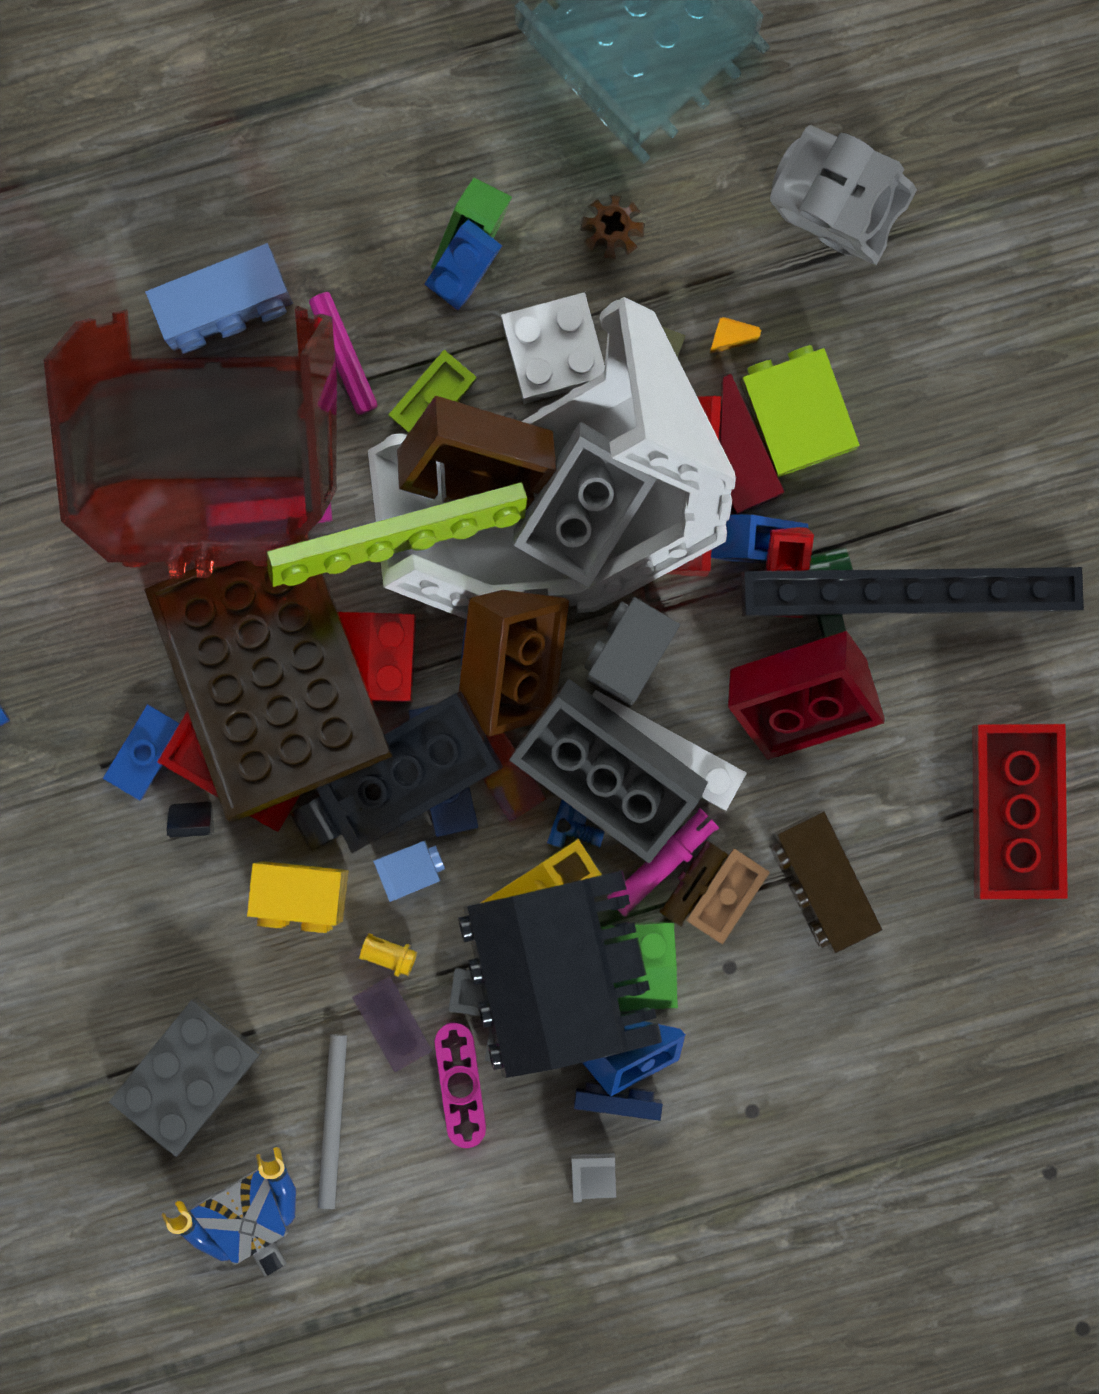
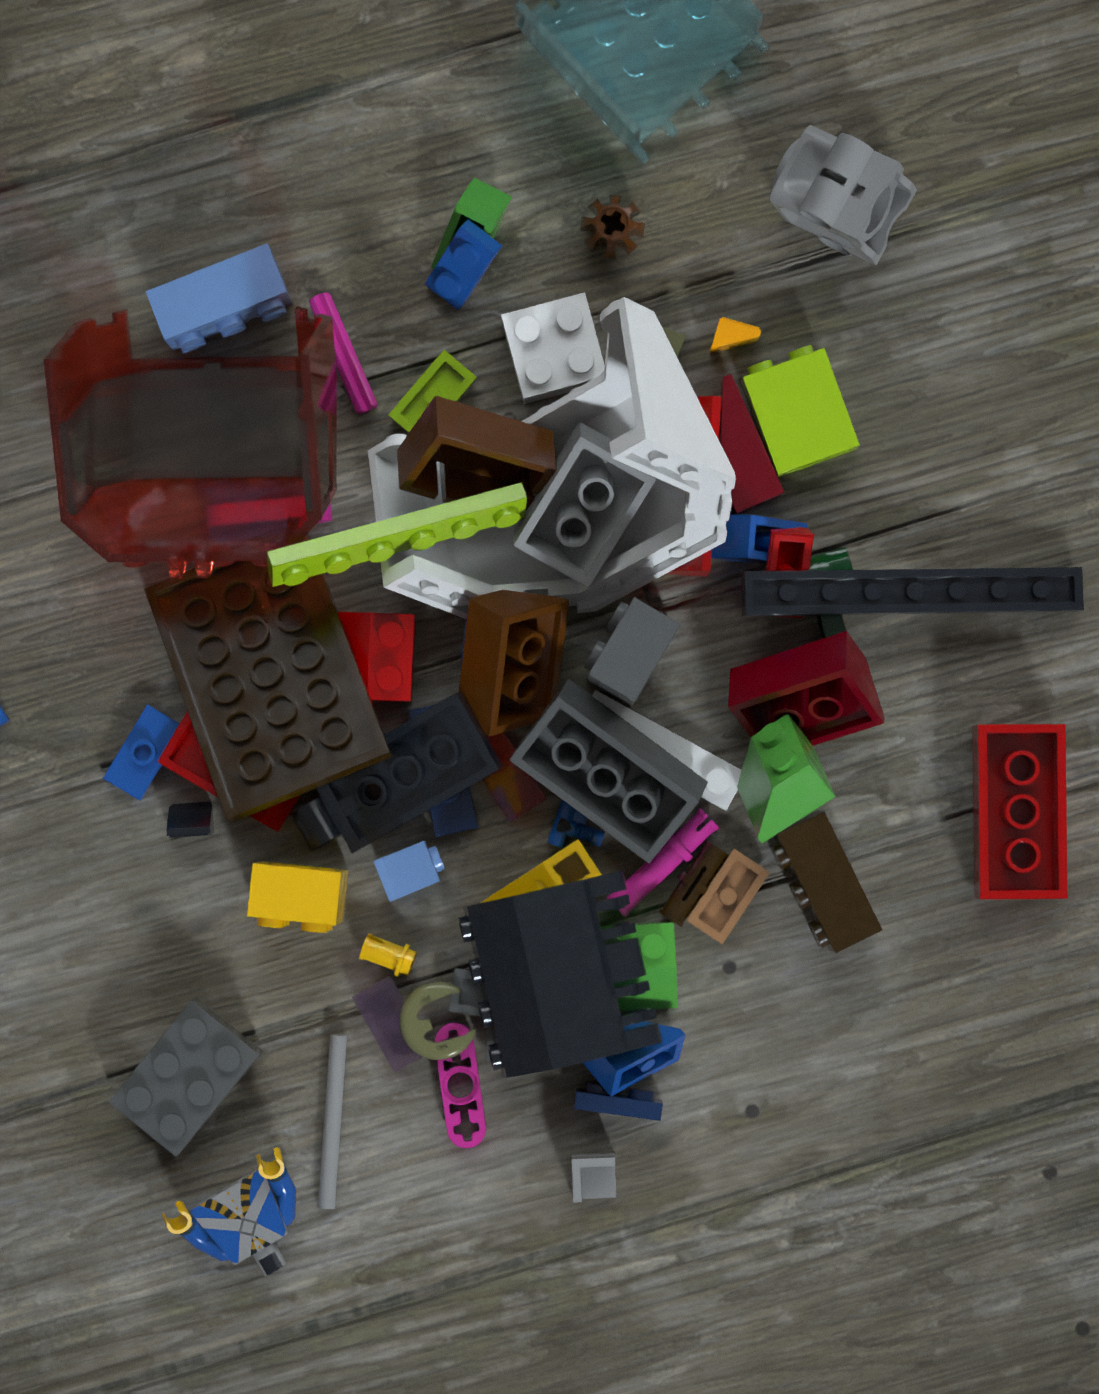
(414, 1029): none -> olive head
(781, 778): none -> bright green slope

